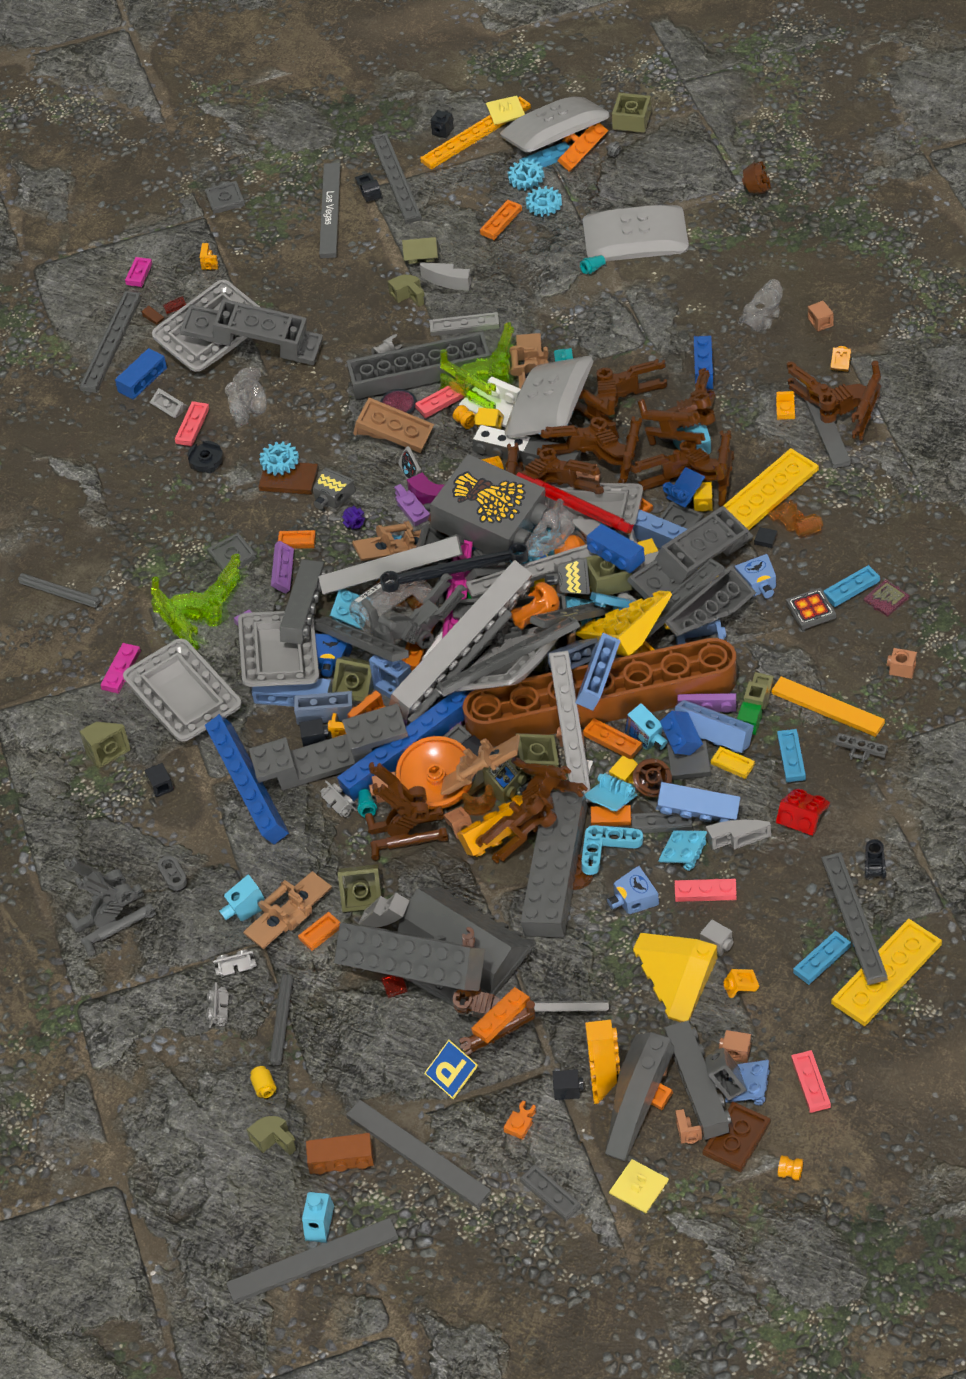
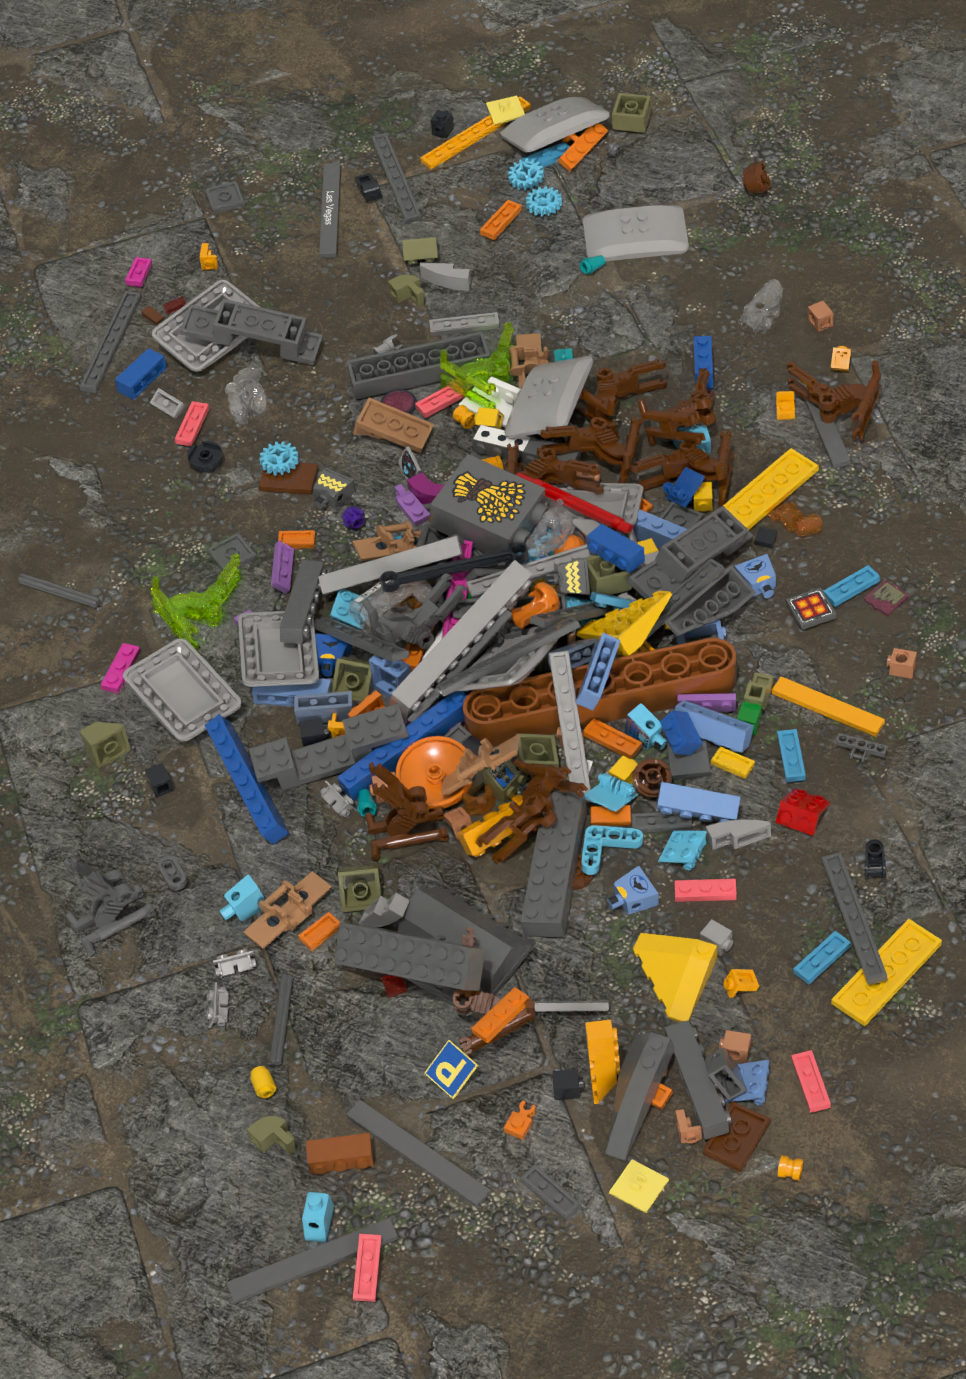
(367, 1267): none -> coral plate

